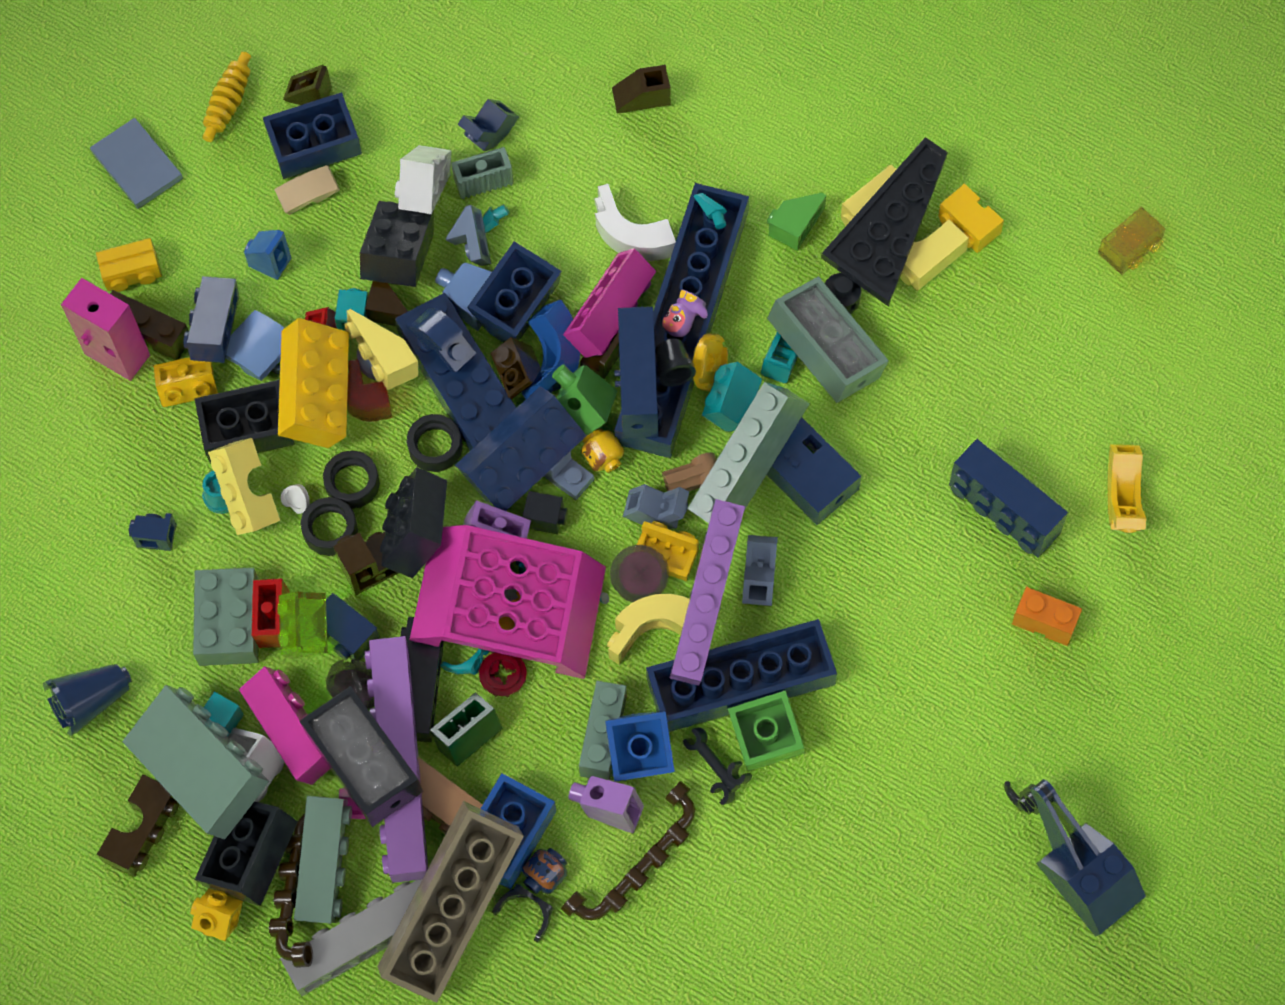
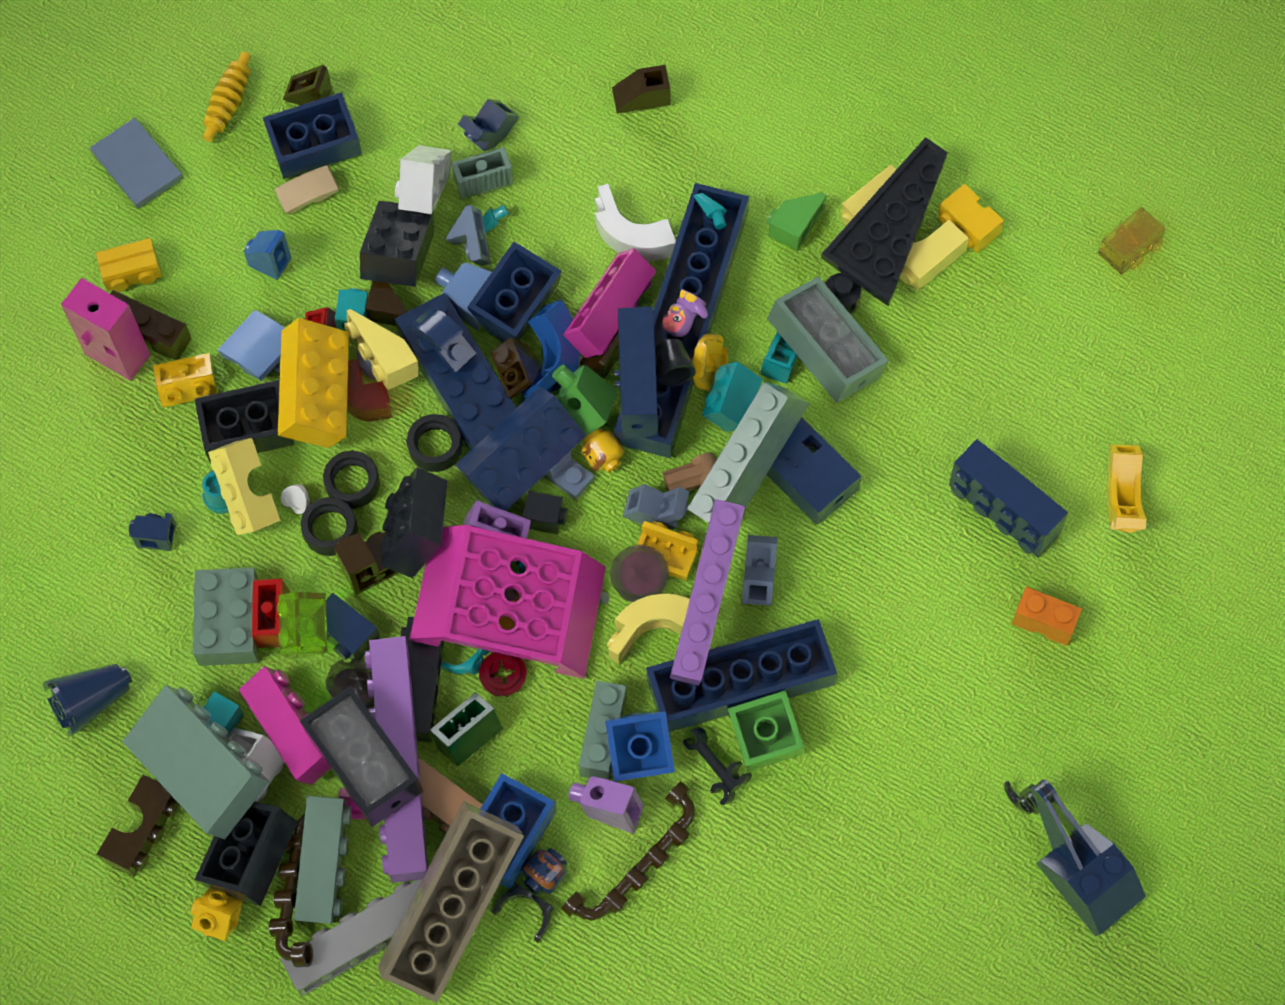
(212, 319): brick -> none

